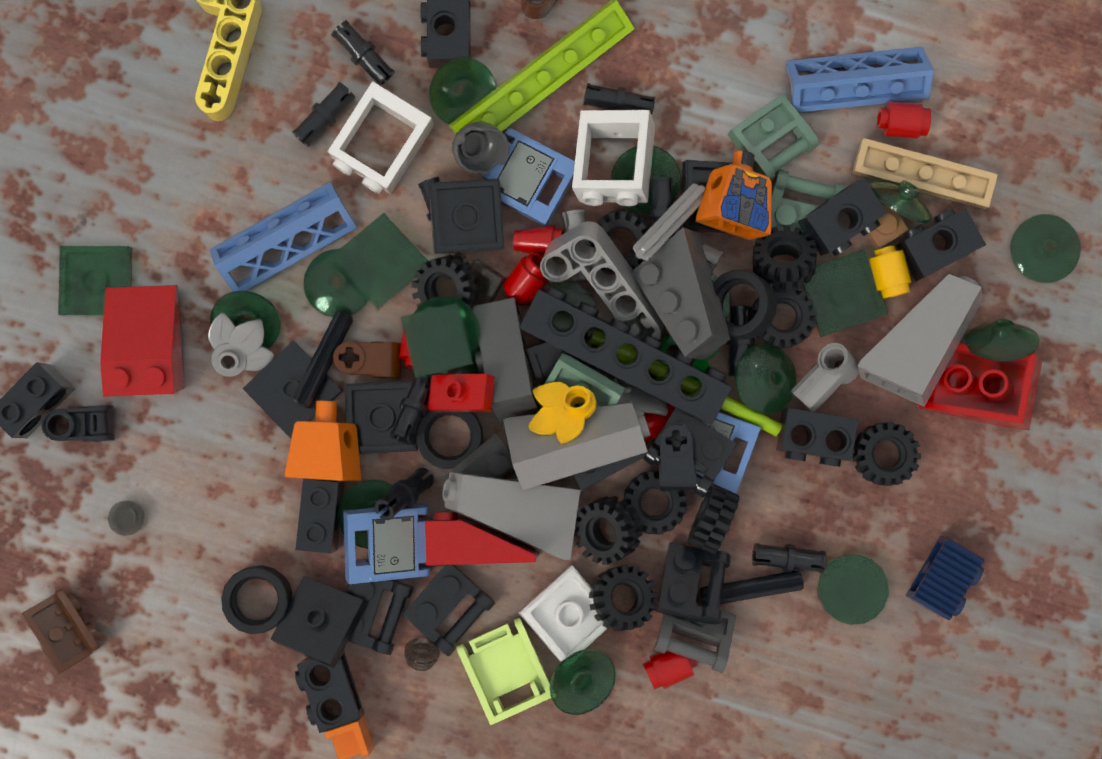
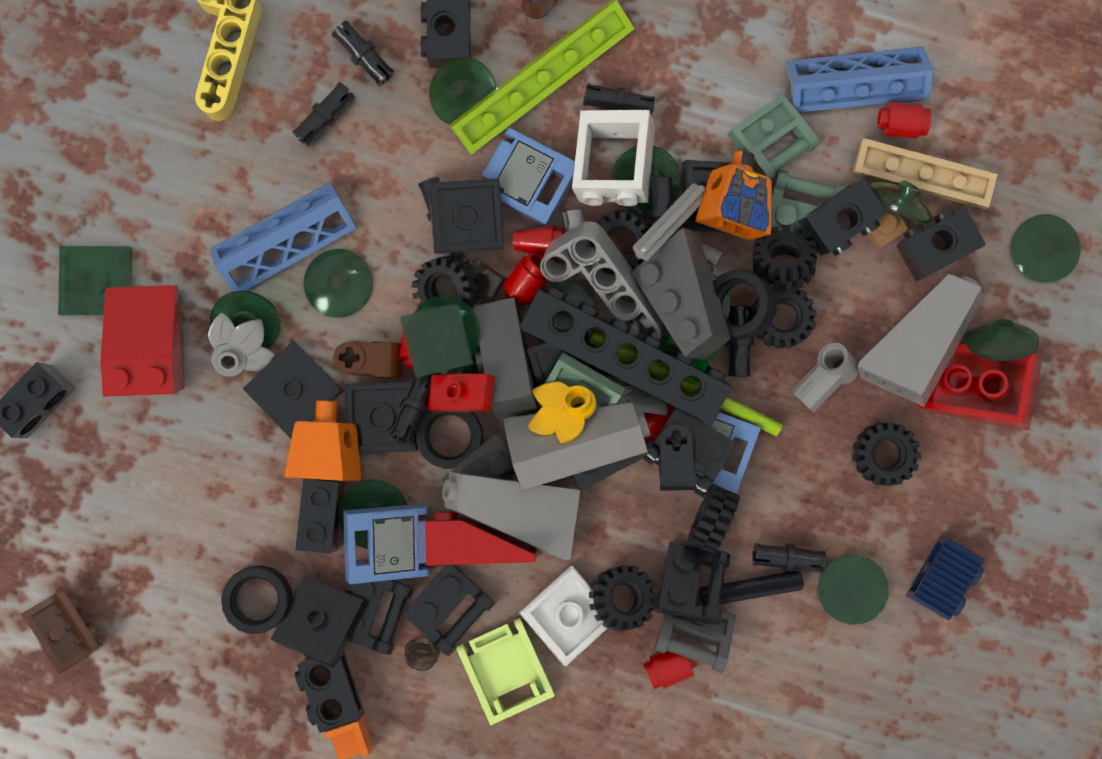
(85, 424): black piece -> none
(126, 518): clear smoke plate -> none
(322, 359): black axle -> none
(379, 261): clear green tile -> none
(399, 109): white window -> none
(404, 493): black pin -> none
(480, 147): dark grey hair -> none
(590, 689): clear green dish -> none
(623, 523): black tyre -> none
(663, 522): black tyre -> none
(754, 380): clear green dish -> none
(817, 428): black brick -> none
(844, 293): clear green tile -> none
(890, 272): yellow brick -> none

